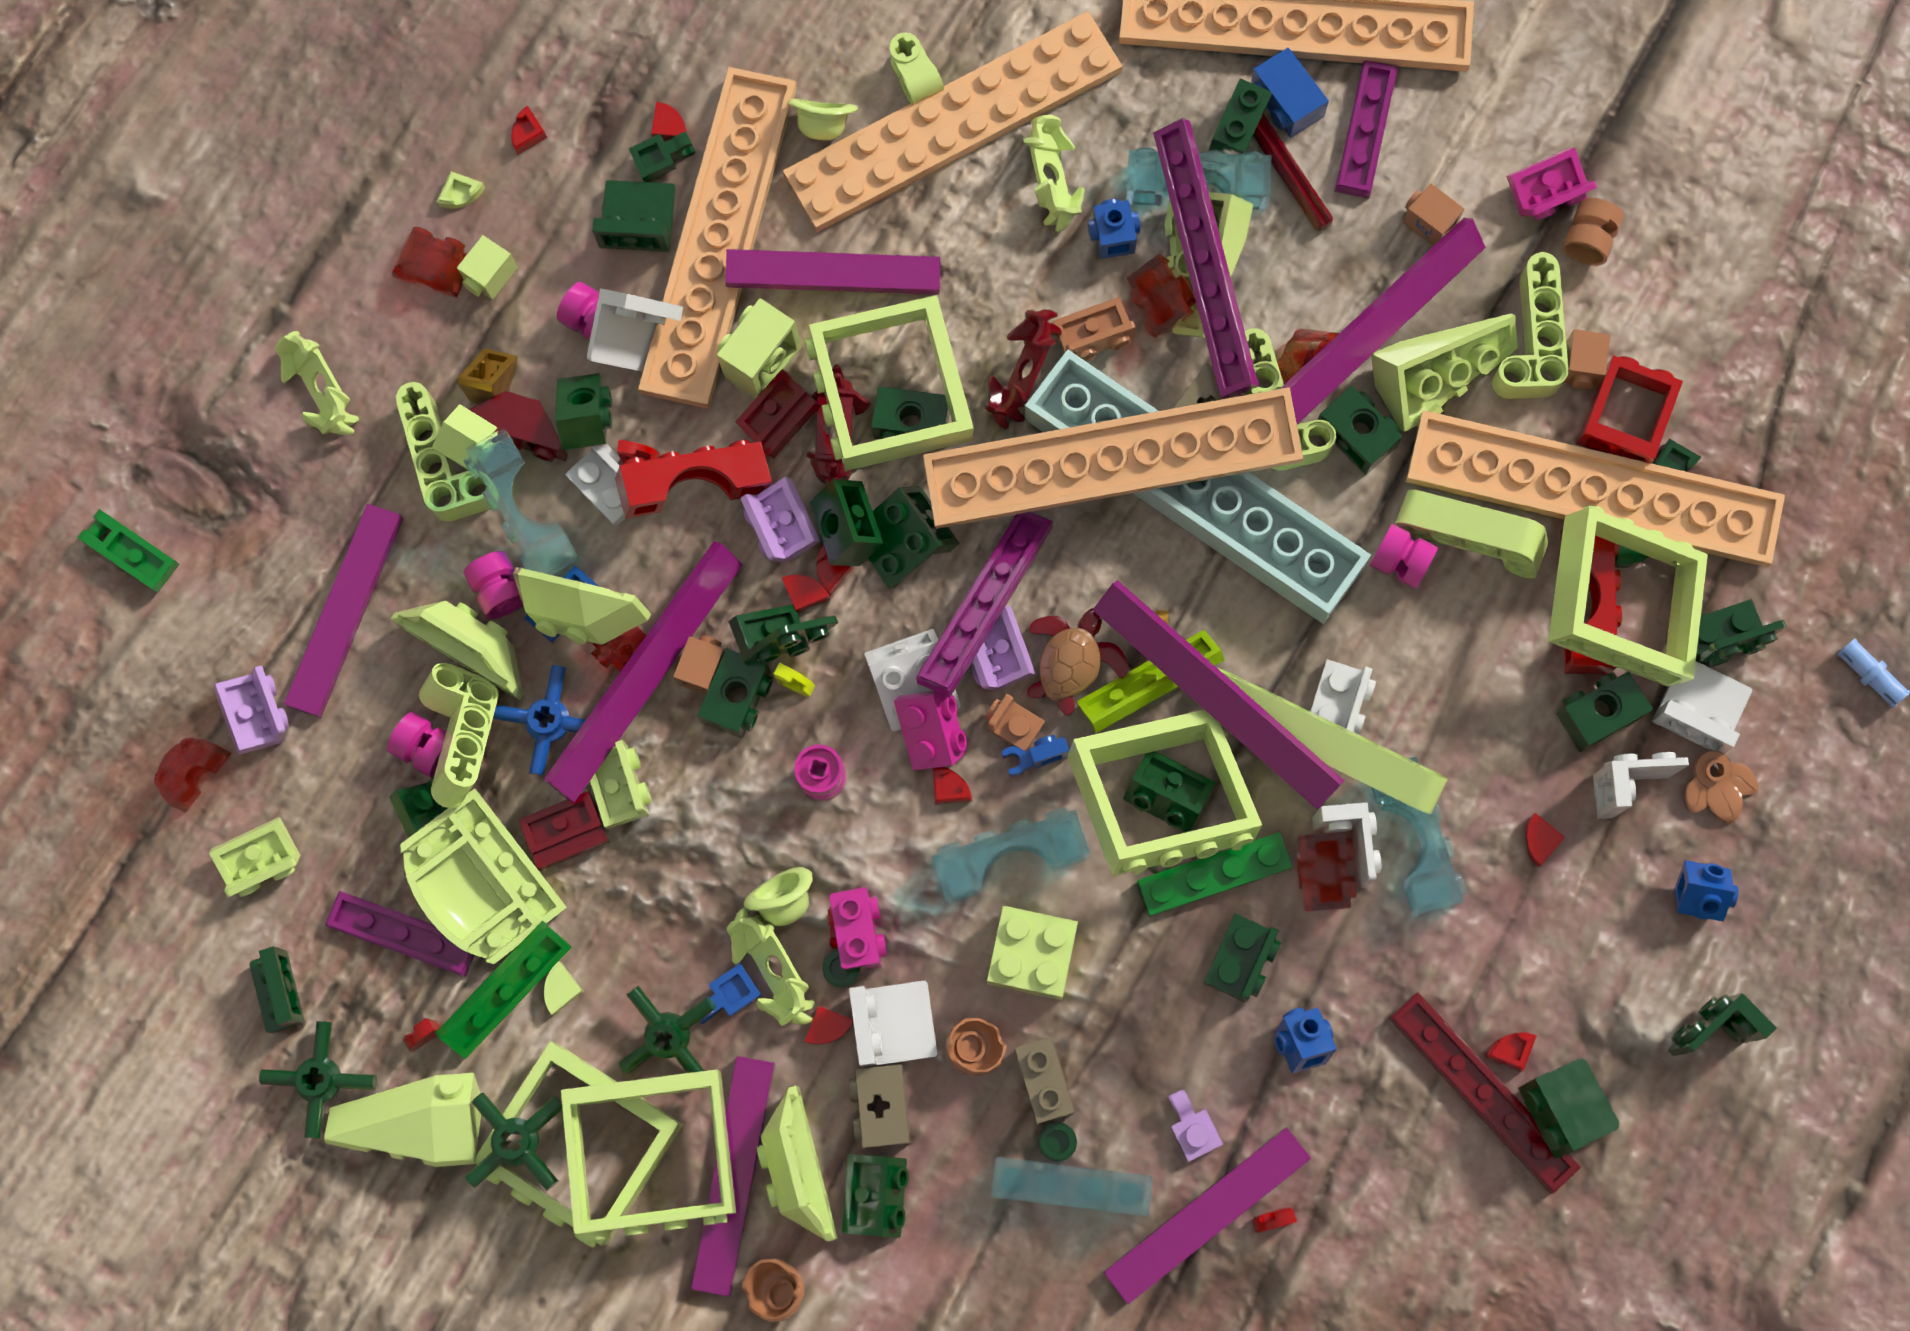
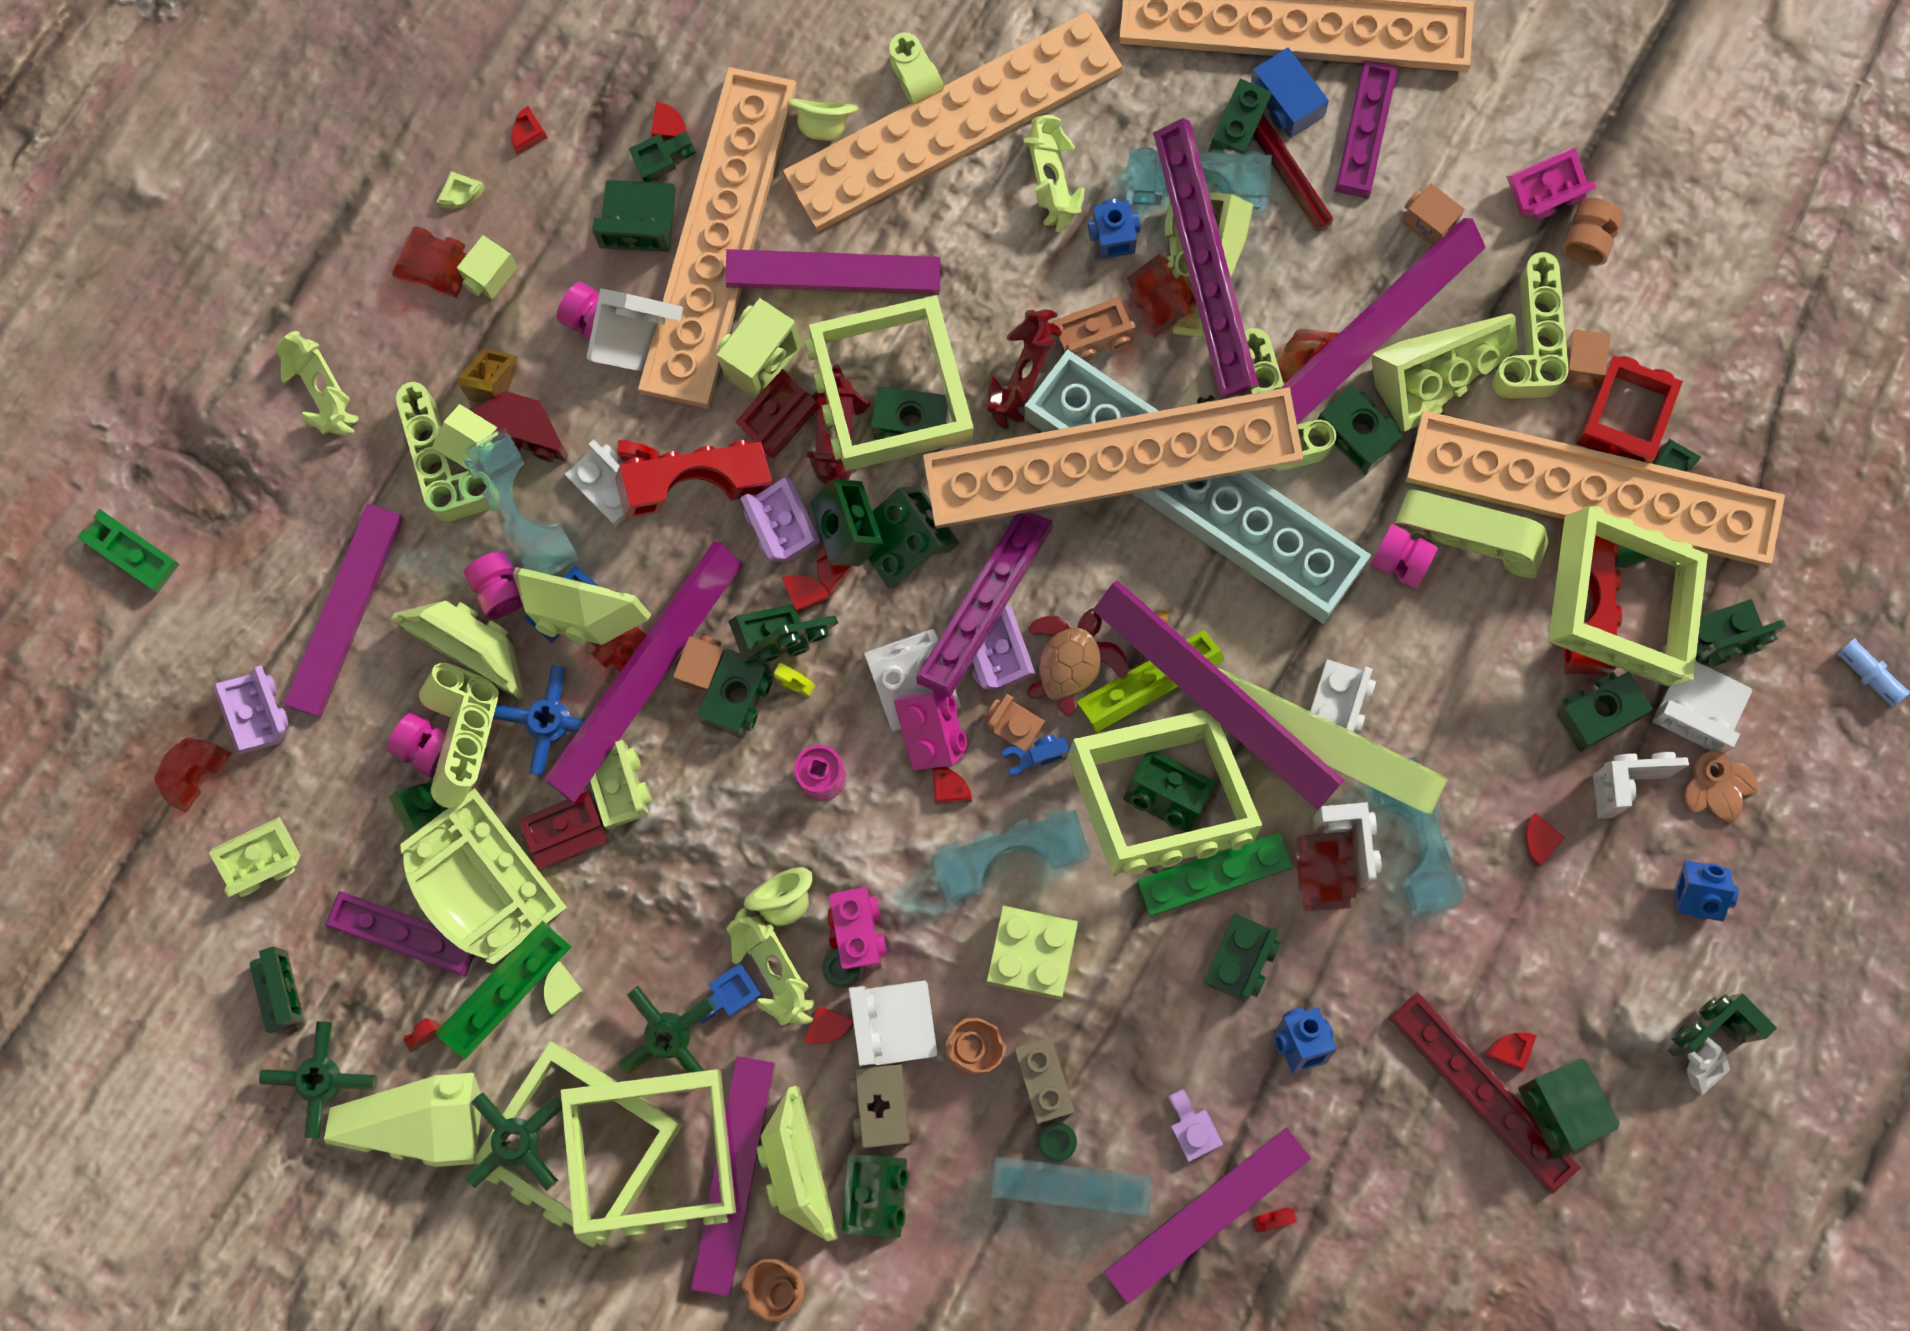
(582, 411): dark green brick -> none
(1707, 1066): none -> white plate

